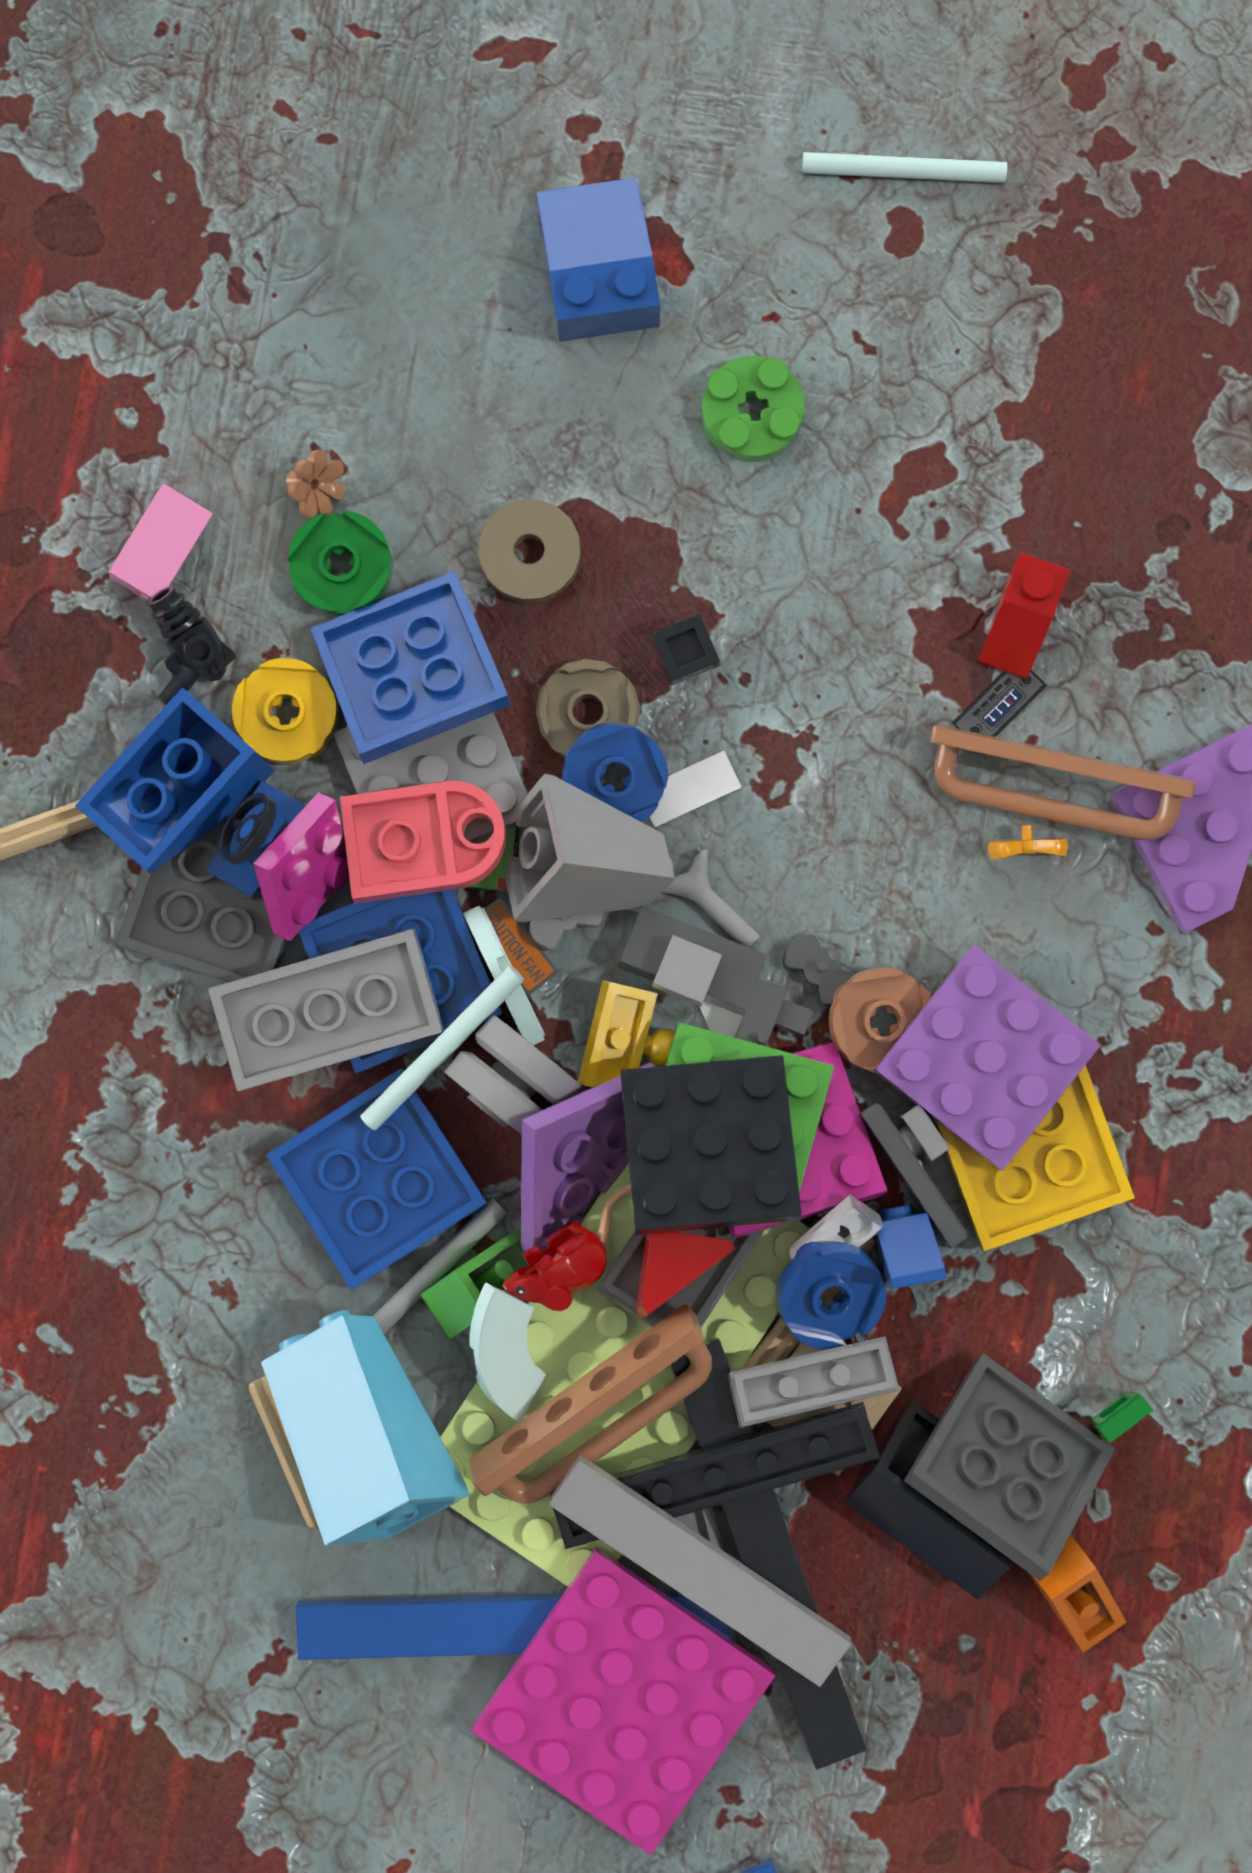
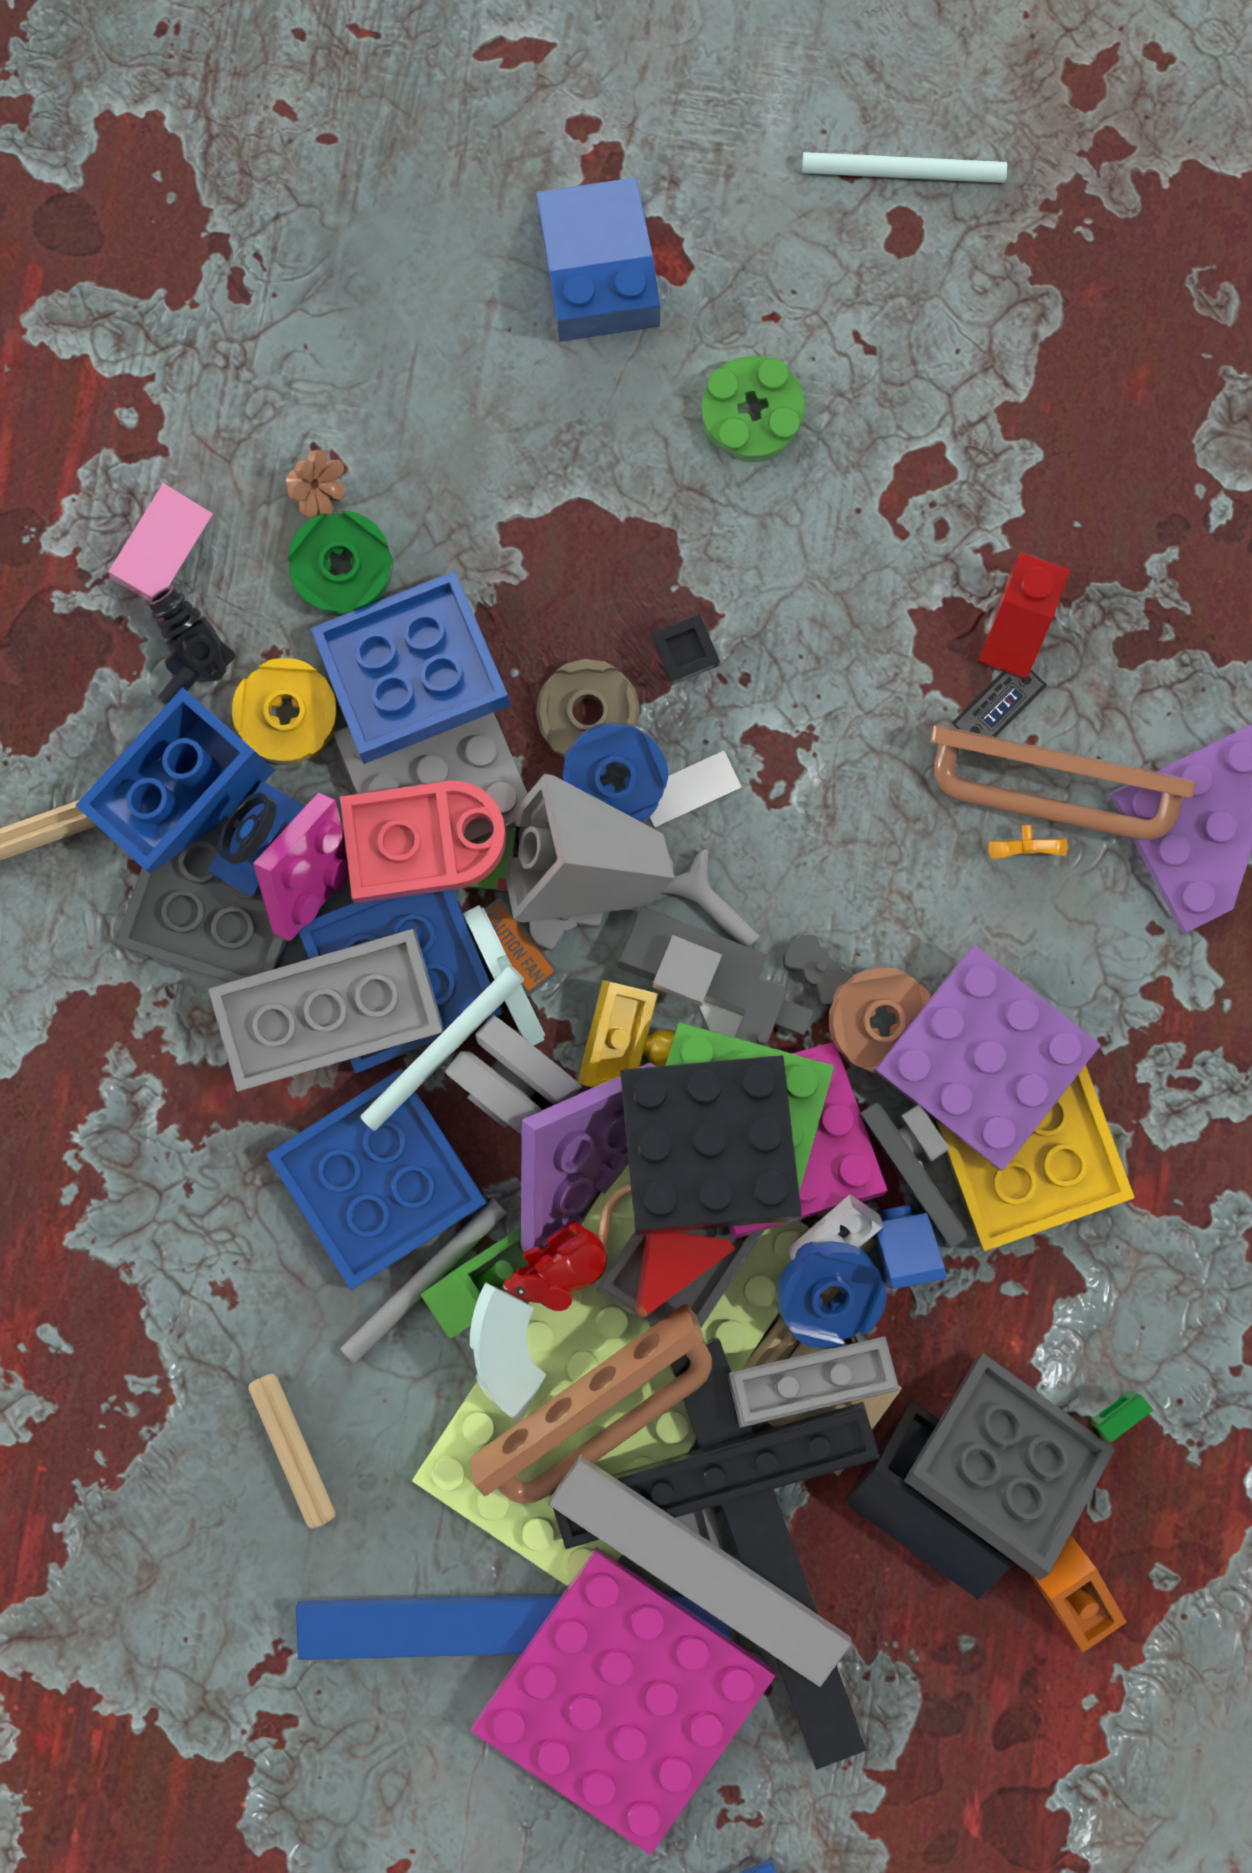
(359, 1432): slope -> none
(525, 521): dark tan tile -> none

